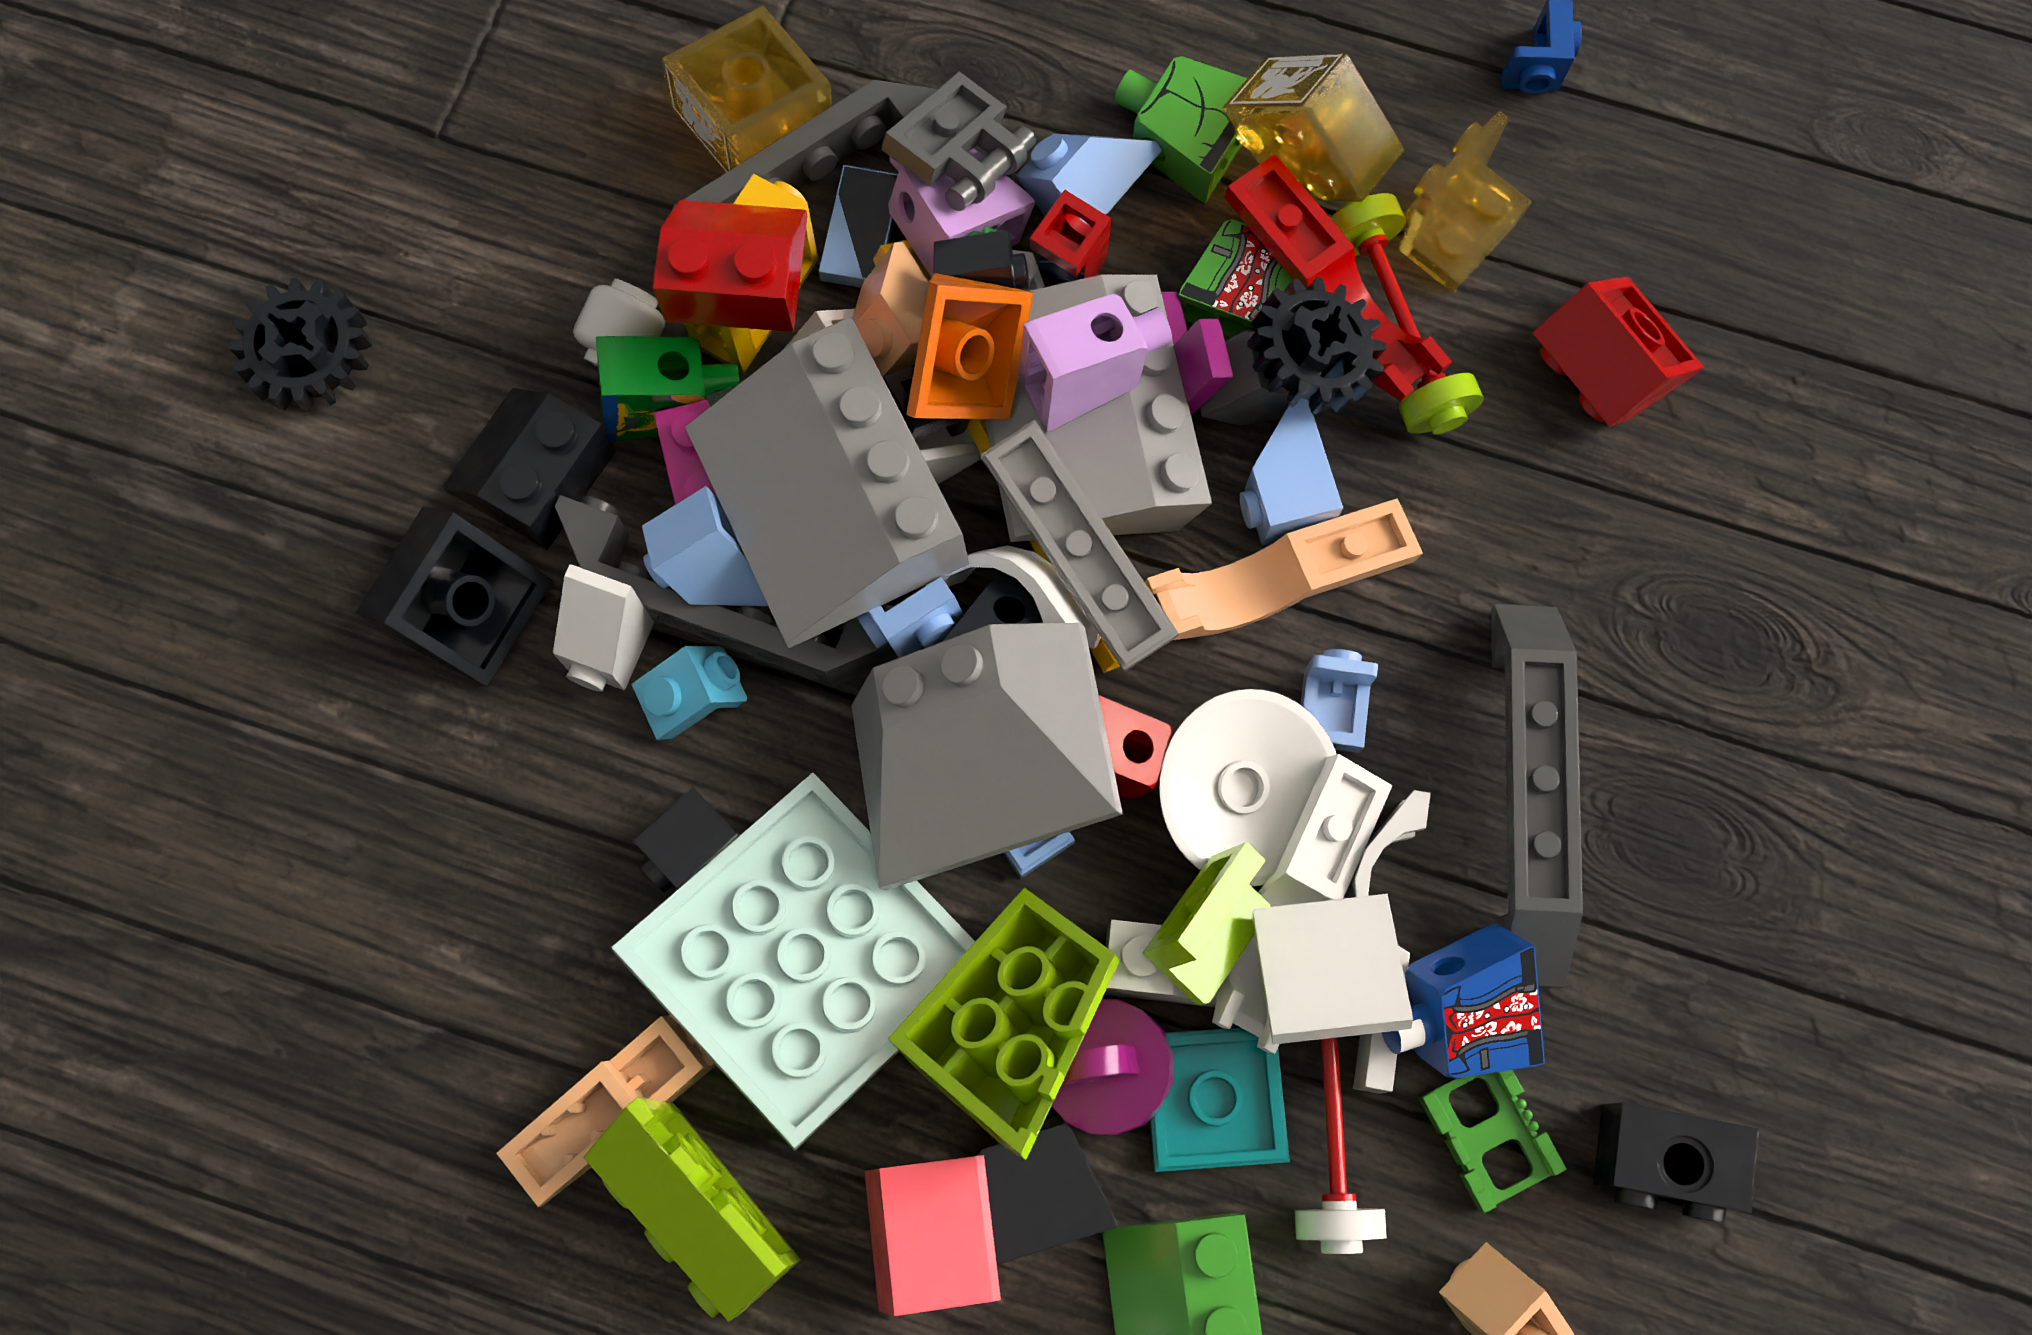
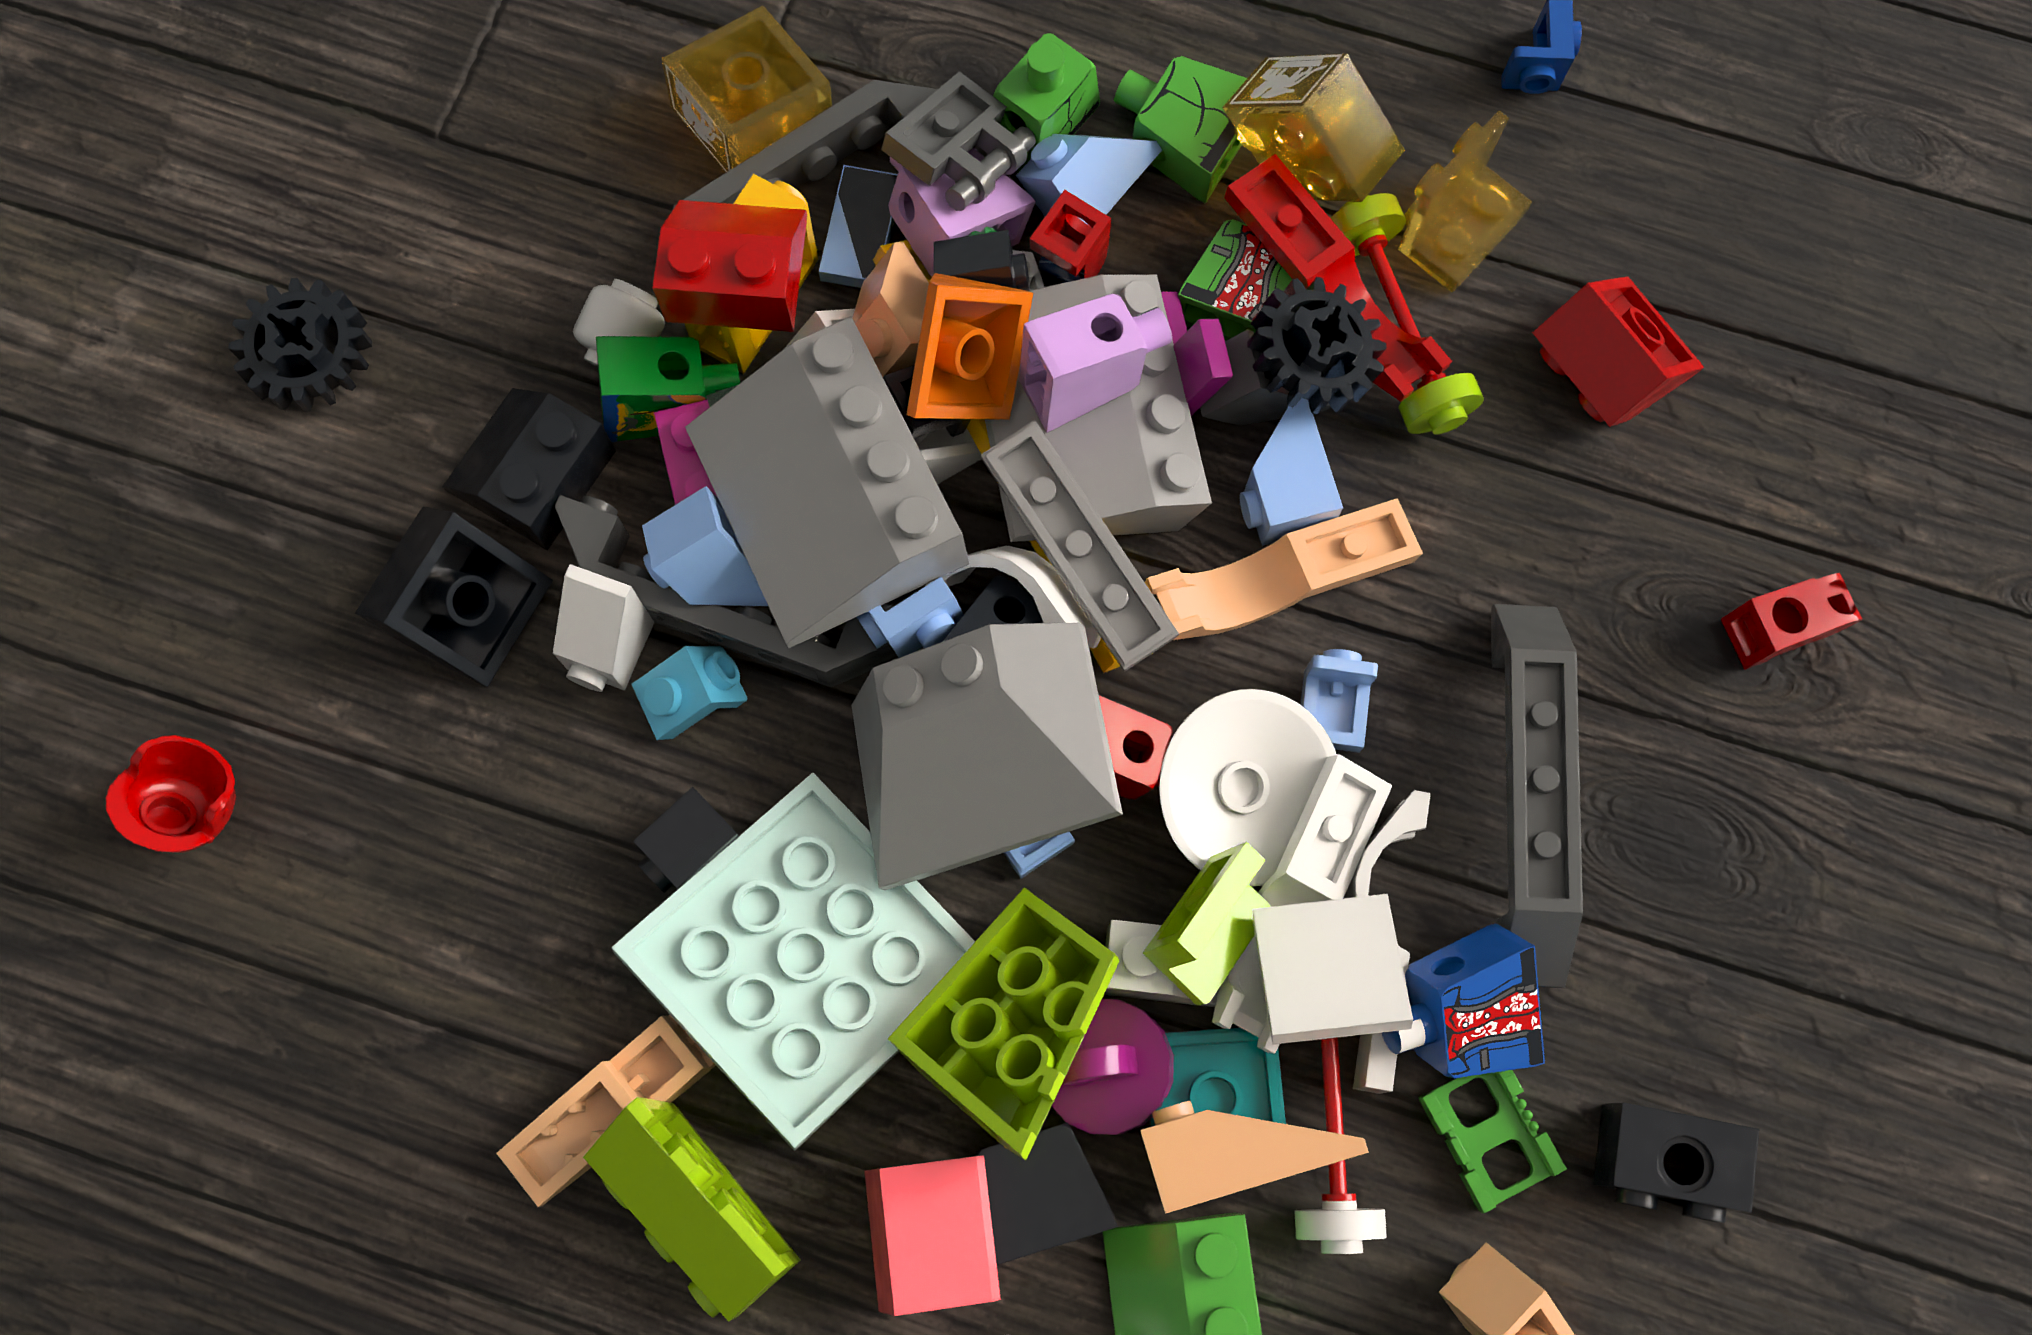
(172, 795): none -> red helmet
(1049, 90): none -> bright green torso
(1225, 1153): none -> light nougat slope
(1790, 618): none -> red leg

